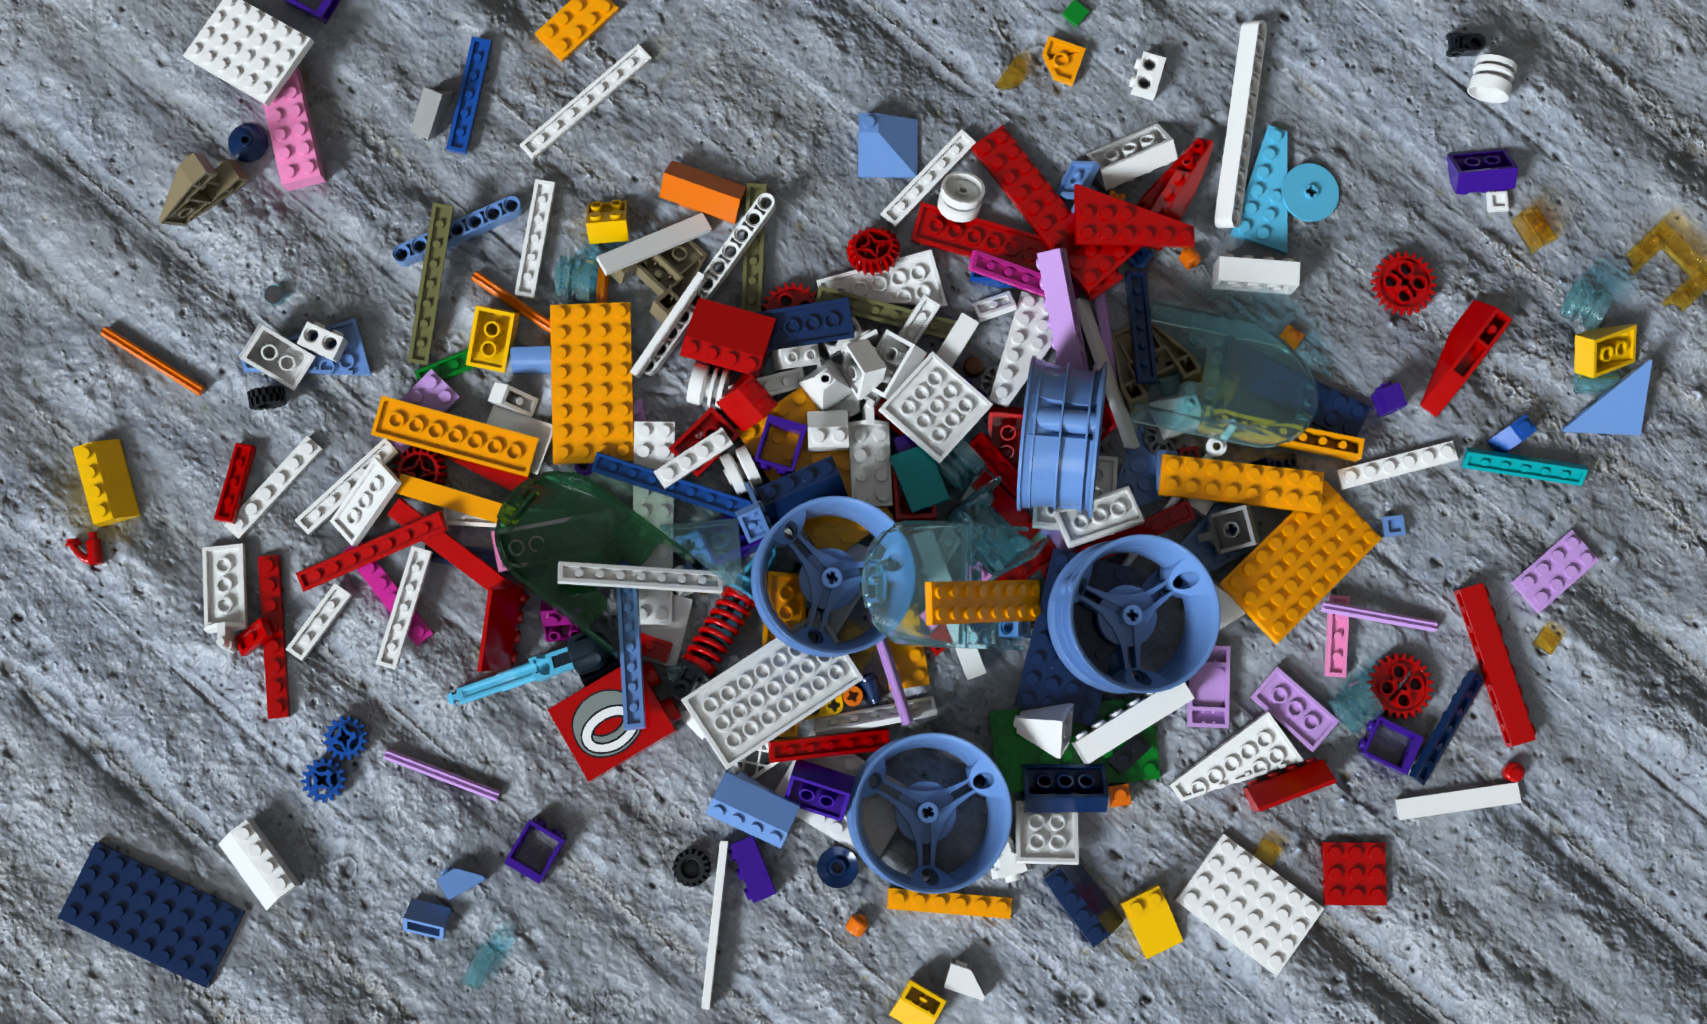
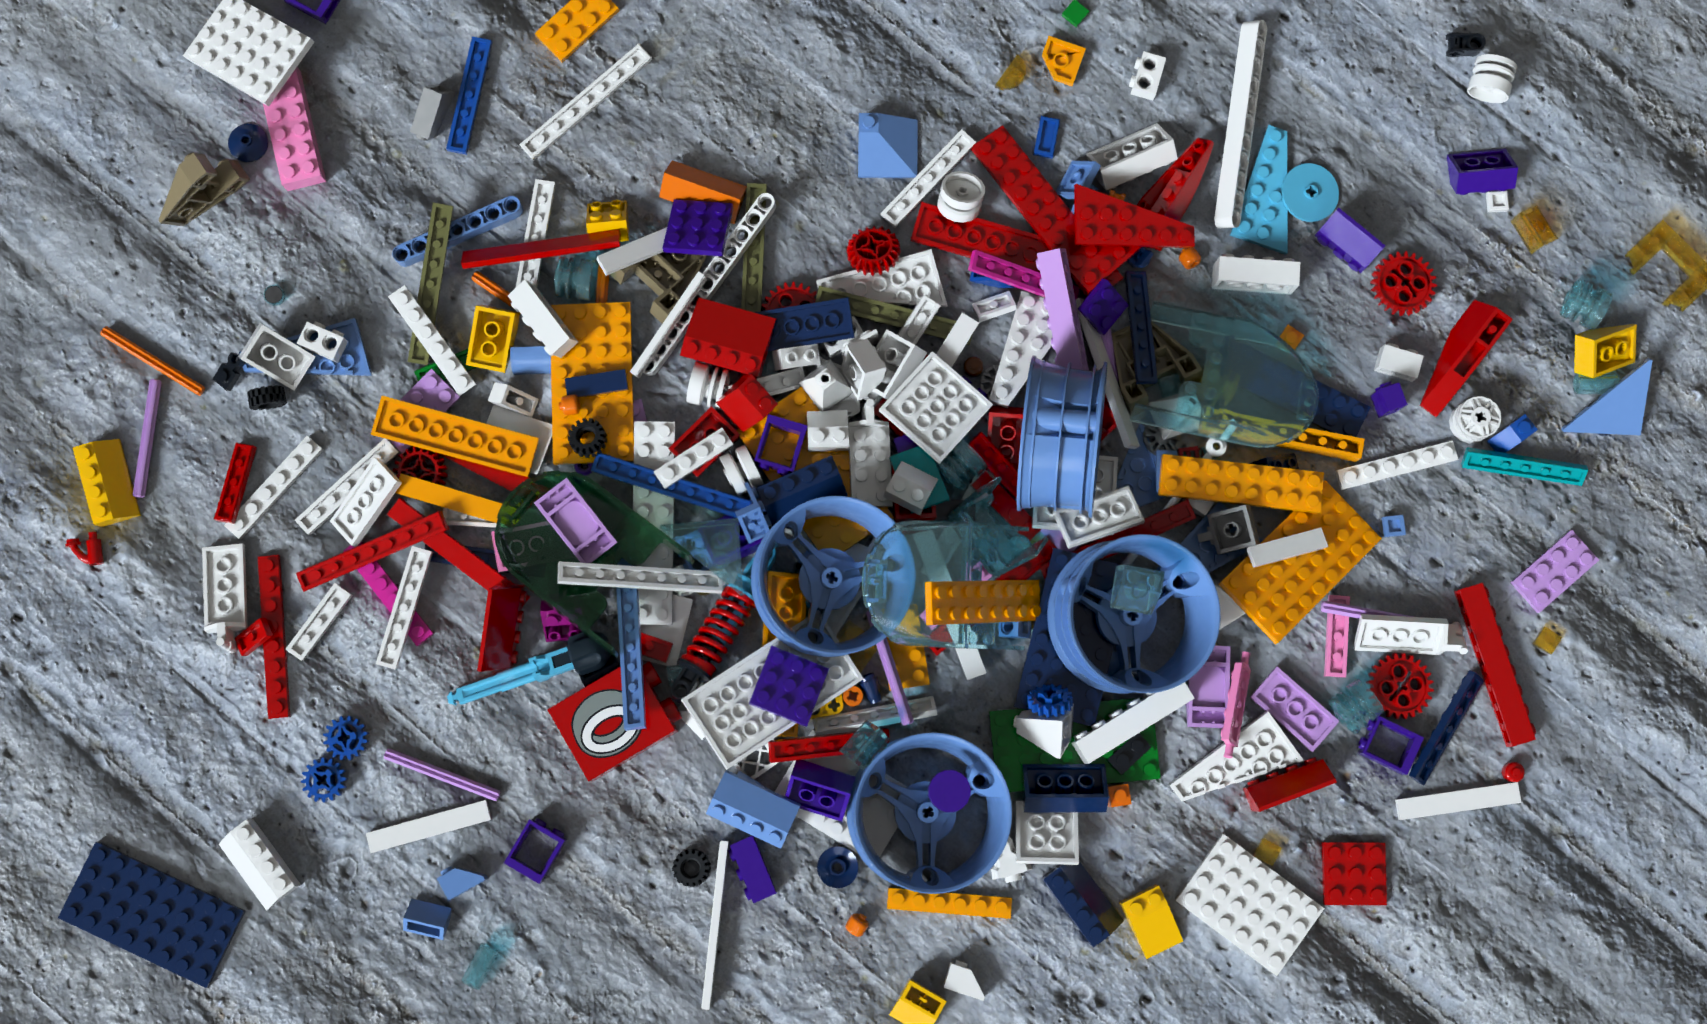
(147, 437): none -> lavender axle
(227, 372): none -> black plate
(428, 826): none -> white tile
(432, 340): none -> white plate
(541, 249): none -> red tile
(542, 319): none -> white brick
(570, 405): none -> orange piece
(575, 522): none -> lavender slope
(582, 428): none -> black tyre
(597, 383): none -> dark blue tile
(698, 227): none -> dark purple plate
(788, 686): none -> dark purple plate
(865, 745): none -> clear light blue slope
(910, 488): none -> white slope
(949, 791): none -> dark purple tile
(1046, 137): none -> blue tile
(1050, 700): none -> blue gear
(1103, 306): none -> dark purple plate
(1136, 589): none -> clear light blue slope
(1236, 703): none -> bright pink plate
(1287, 547): none -> white tile
(1349, 240): none -> slope
(1398, 362): none -> white brick
(1408, 635): none -> white hinge
(1464, 420): none -> white wheel

